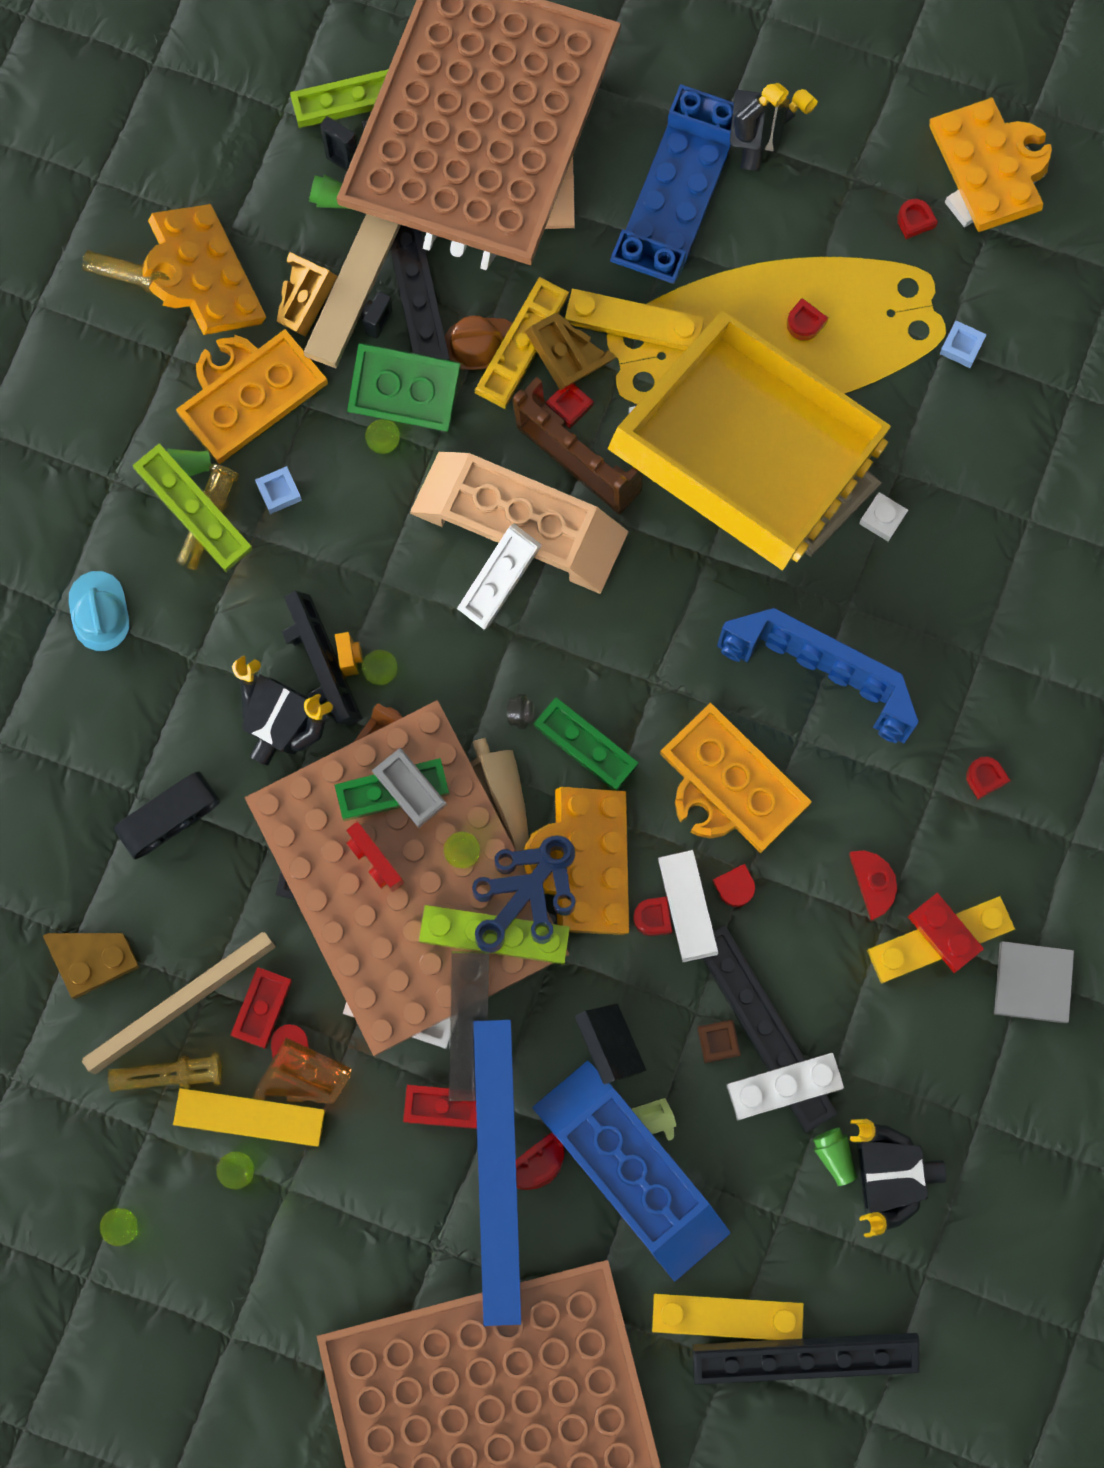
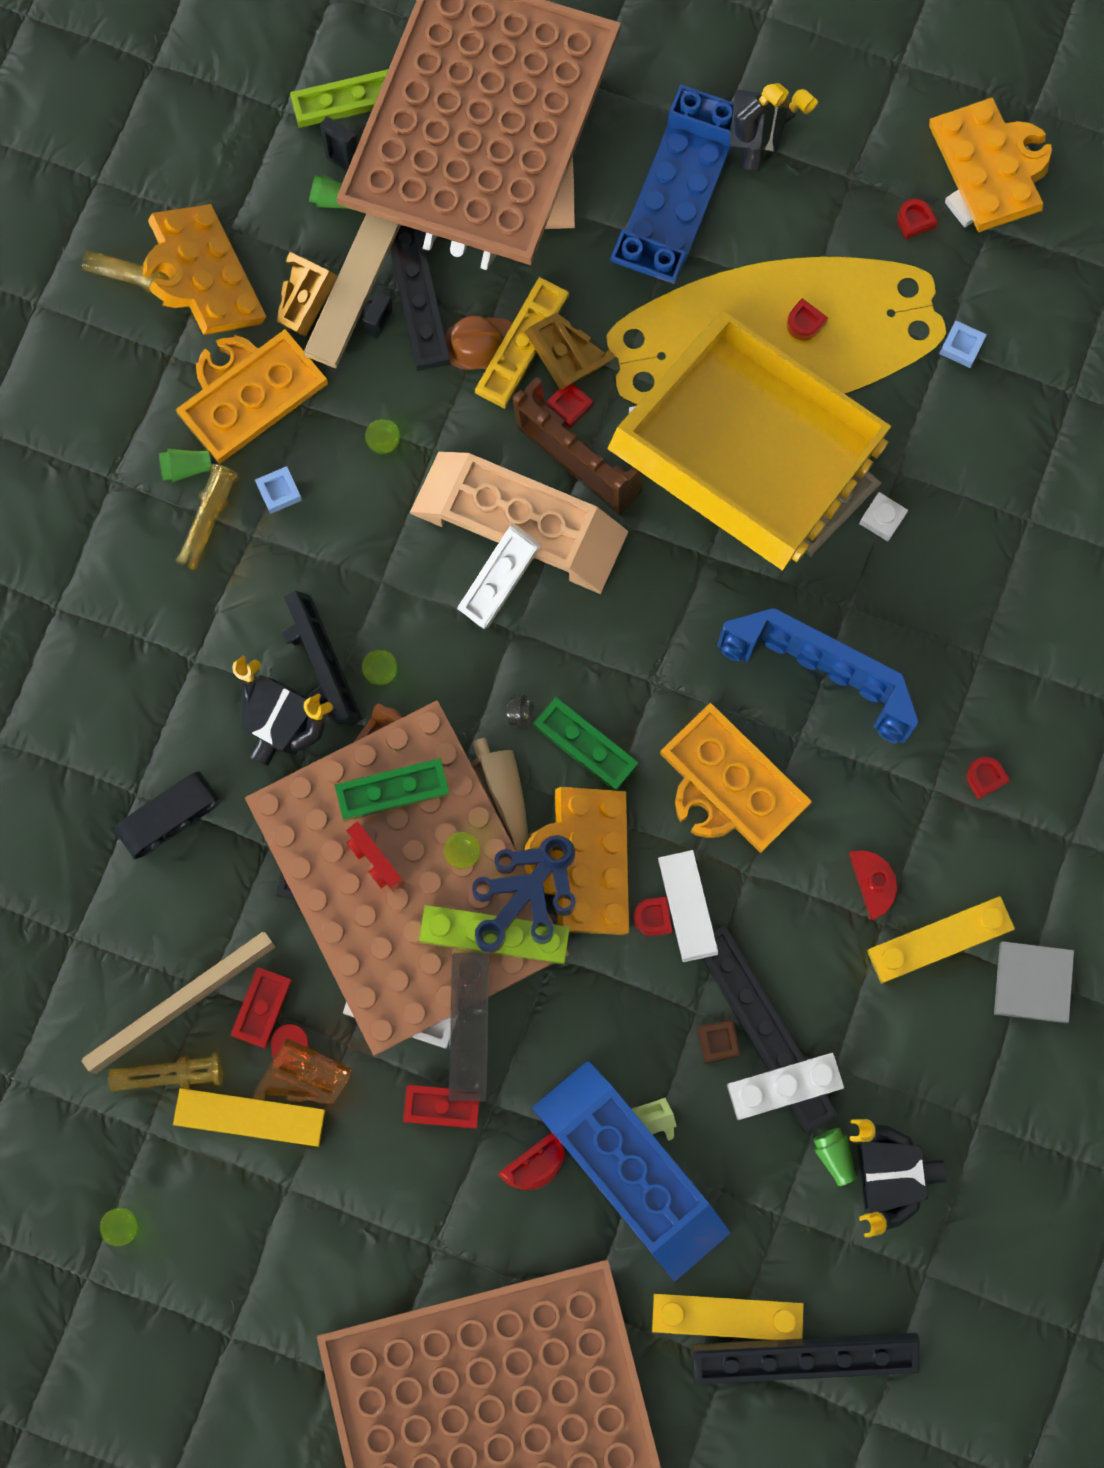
(90, 959): pearl gold wing -> none
(98, 611): medium azure piece -> none
(192, 507): lime plate -> none
(235, 1170): clear neon green plate -> none
(348, 653): light orange plate -> none
(404, 387): green plate -> none
(409, 787): light grey tile -> none
(497, 1173): blue tile -> none
(610, 1043): black tile -> none
(633, 319): yellow plate -> none
(735, 886): red tile -> none
(945, 932): red plate -> none

